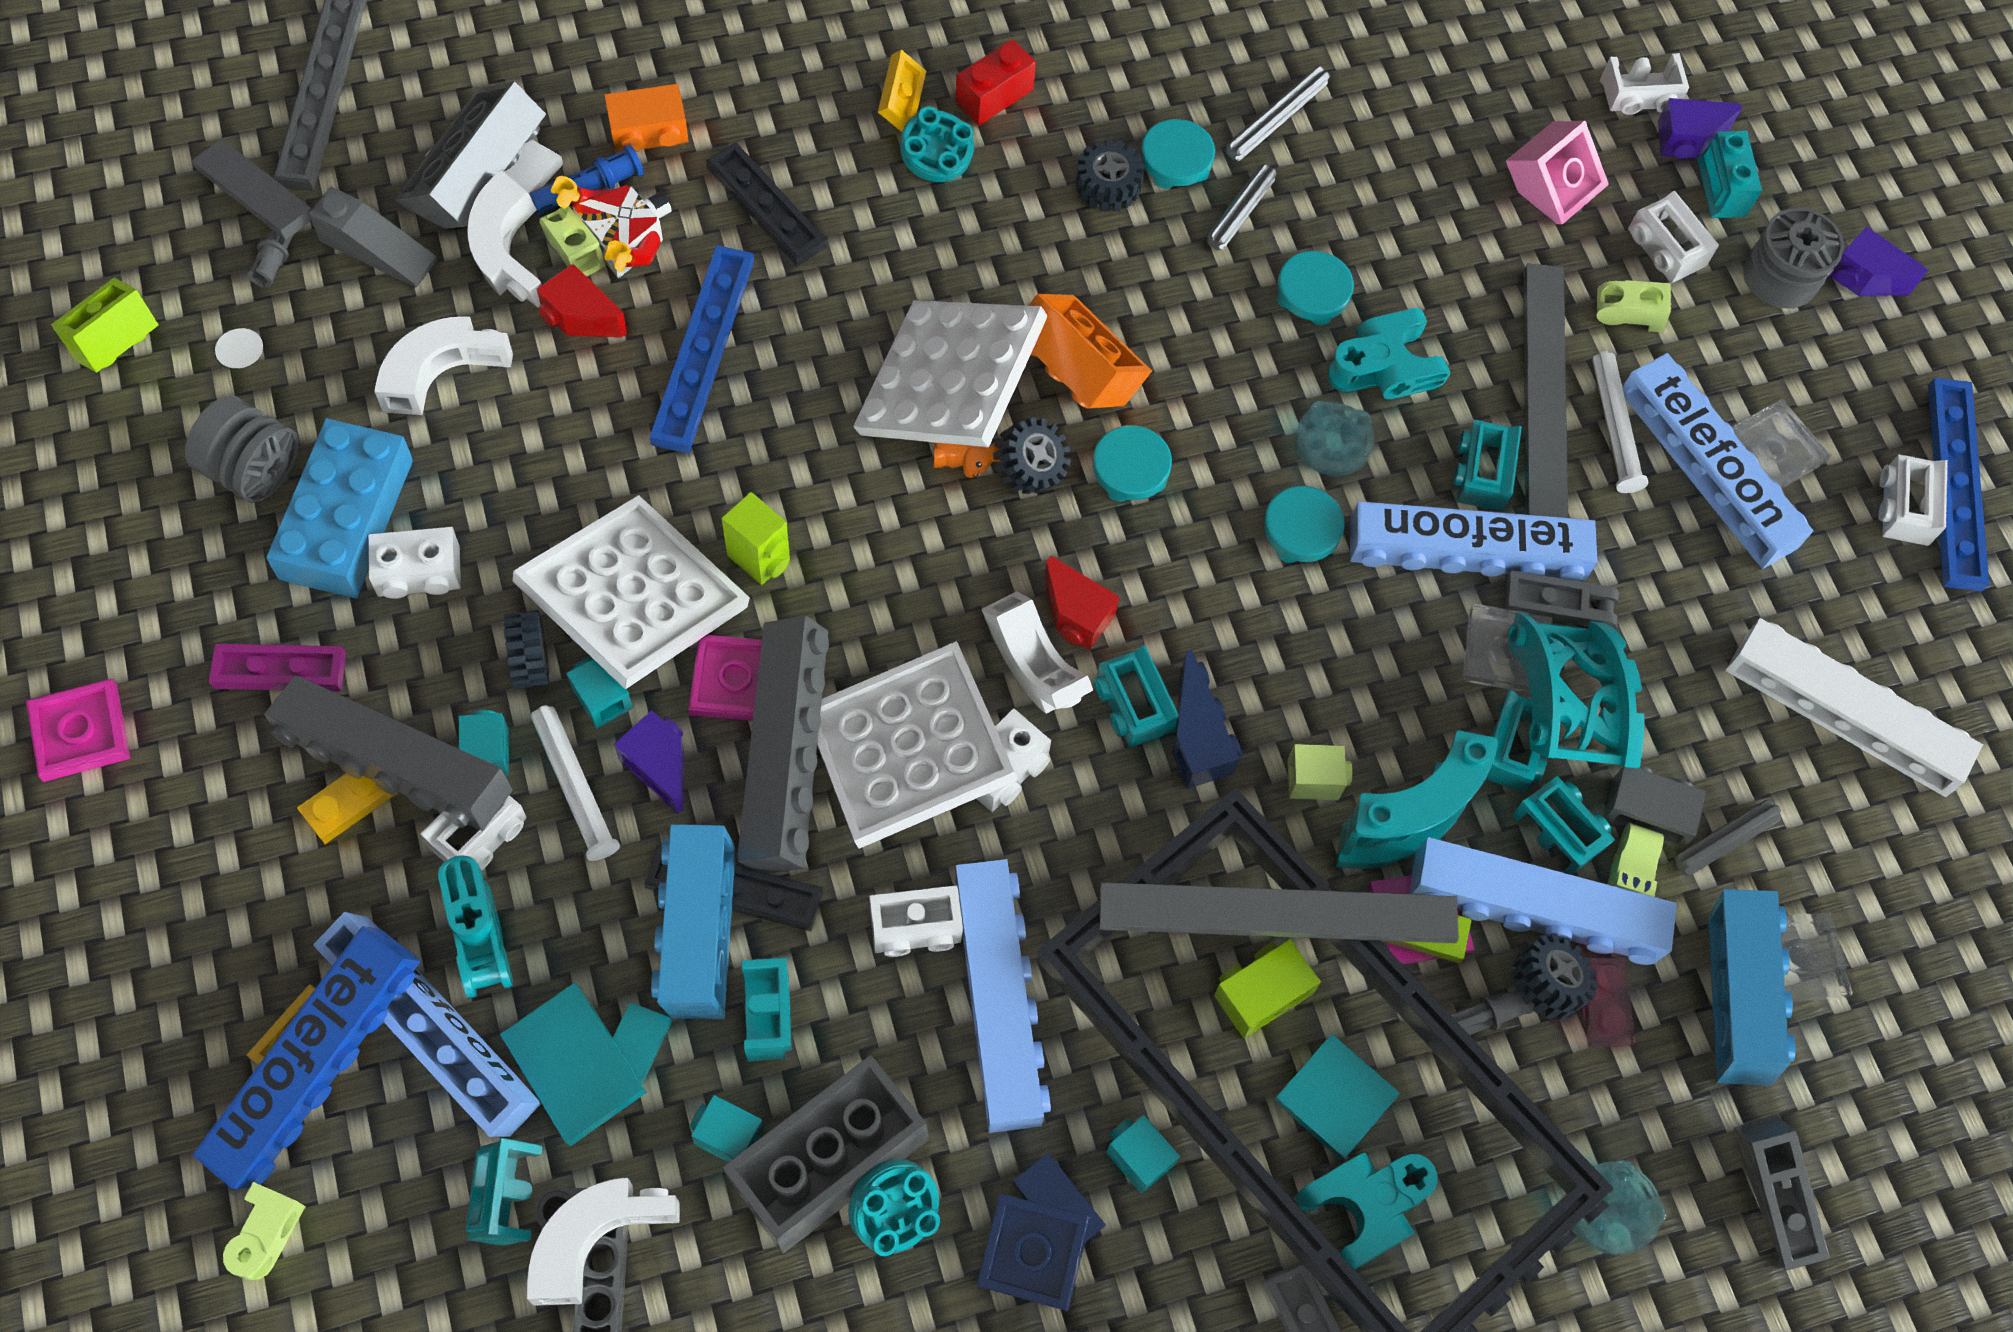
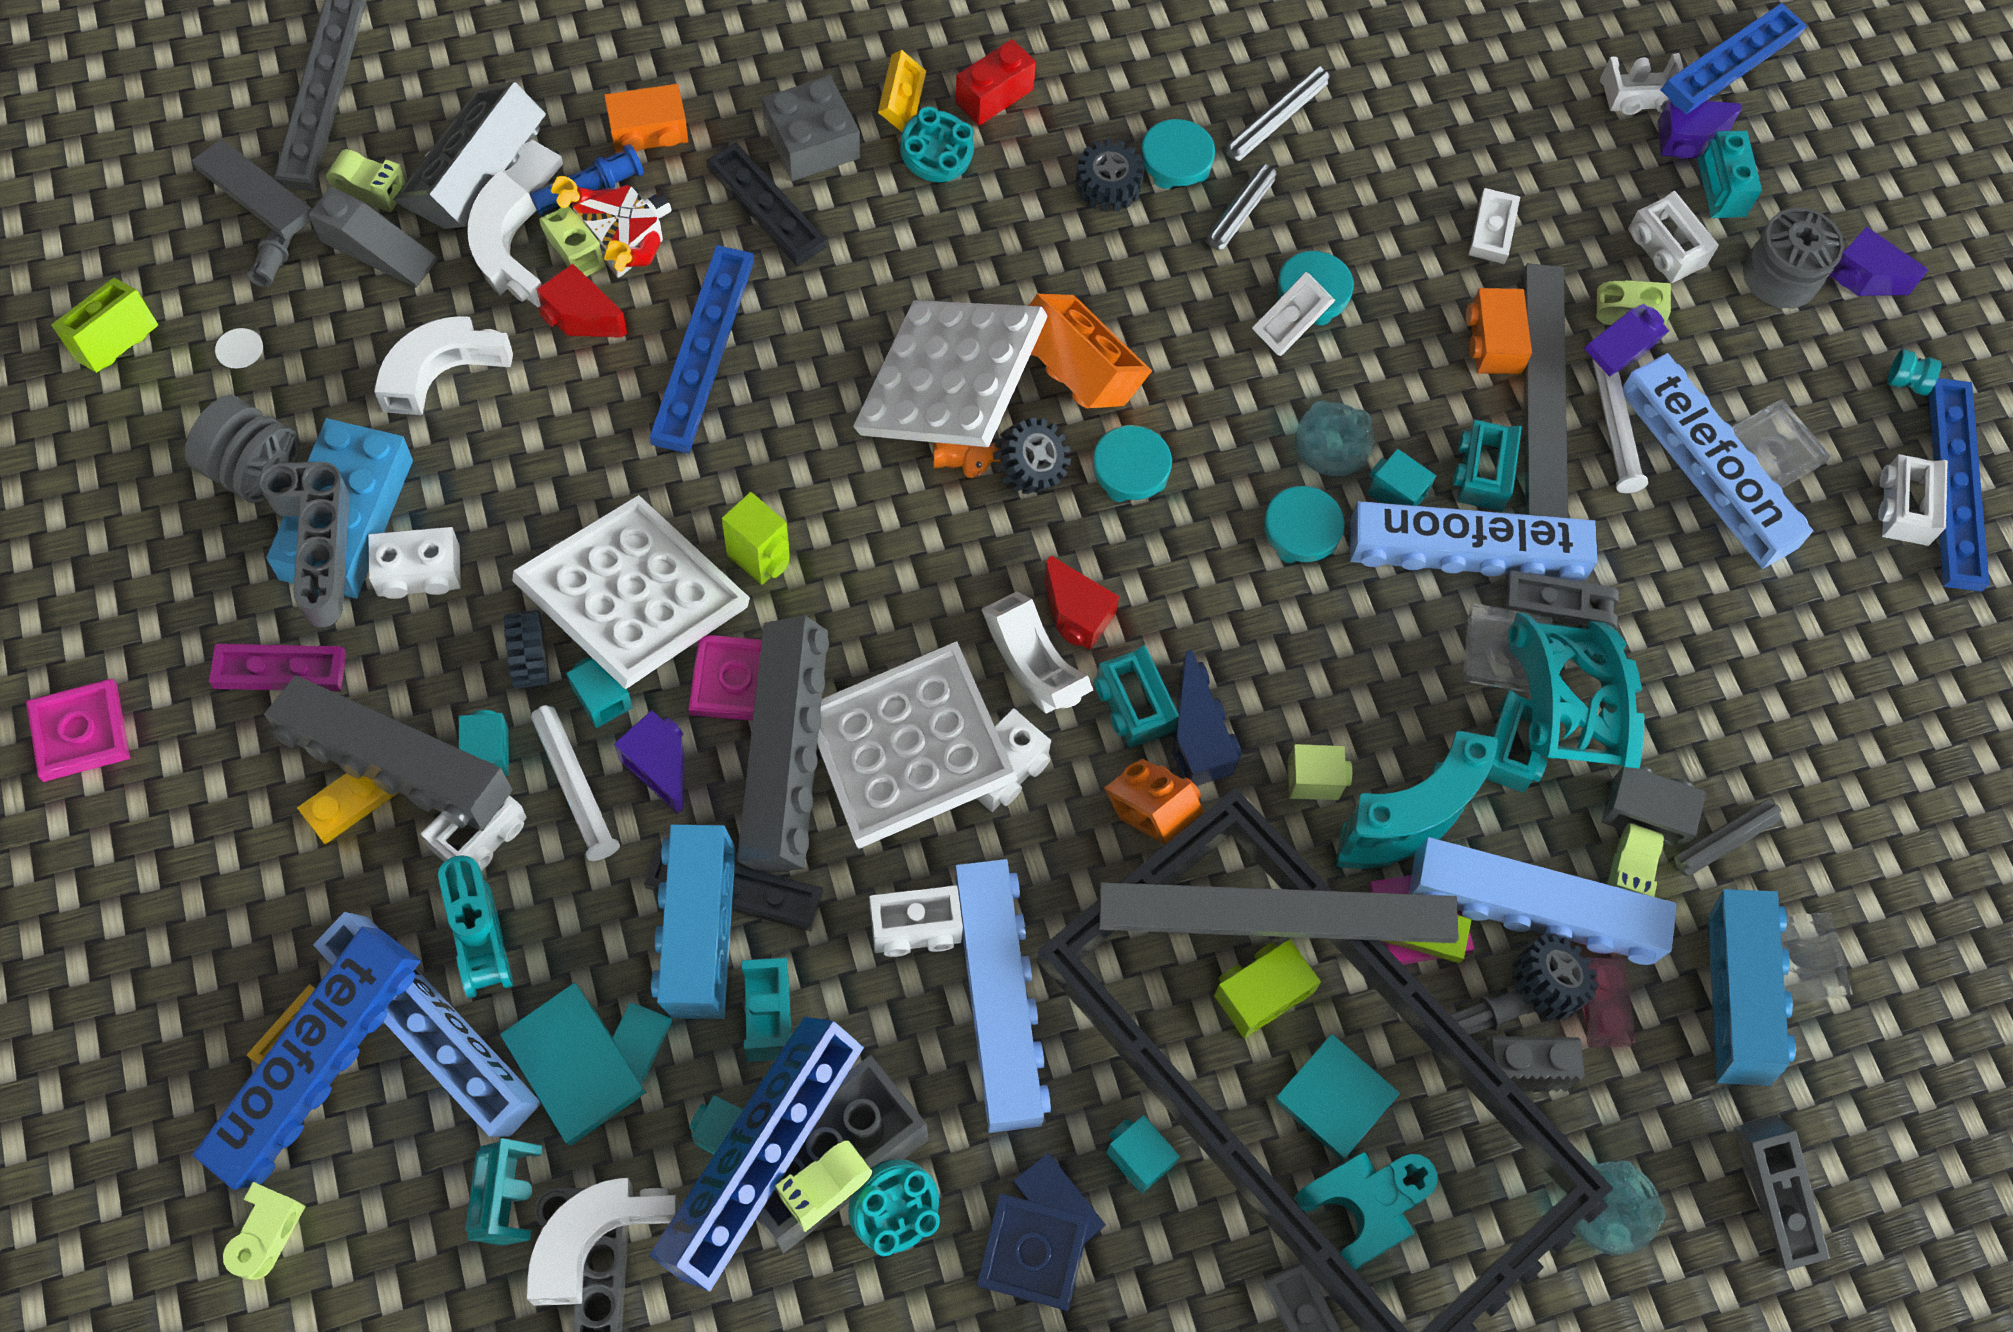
(313, 544): none -> dark grey beam
(366, 179): none -> yellowish green leg
(756, 1153): none -> blue brick
(811, 128): none -> dark grey brick
(824, 1184): none -> yellowish green leg
(1154, 800): none -> orange brick
(1293, 314): none -> white plate
(1383, 360): teal piece -> none
(1400, 480): none -> teal brick
(1494, 226): none -> white plate
(1499, 331): none -> orange piece
(1538, 1061): none -> dark grey brick
(1556, 832): teal window -> none
(1558, 170): bright pink slope -> none
(1627, 339): none -> dark purple slope
(1733, 58): none -> blue plate
(1855, 707): white brick -> none
(1916, 374): none -> teal wheel

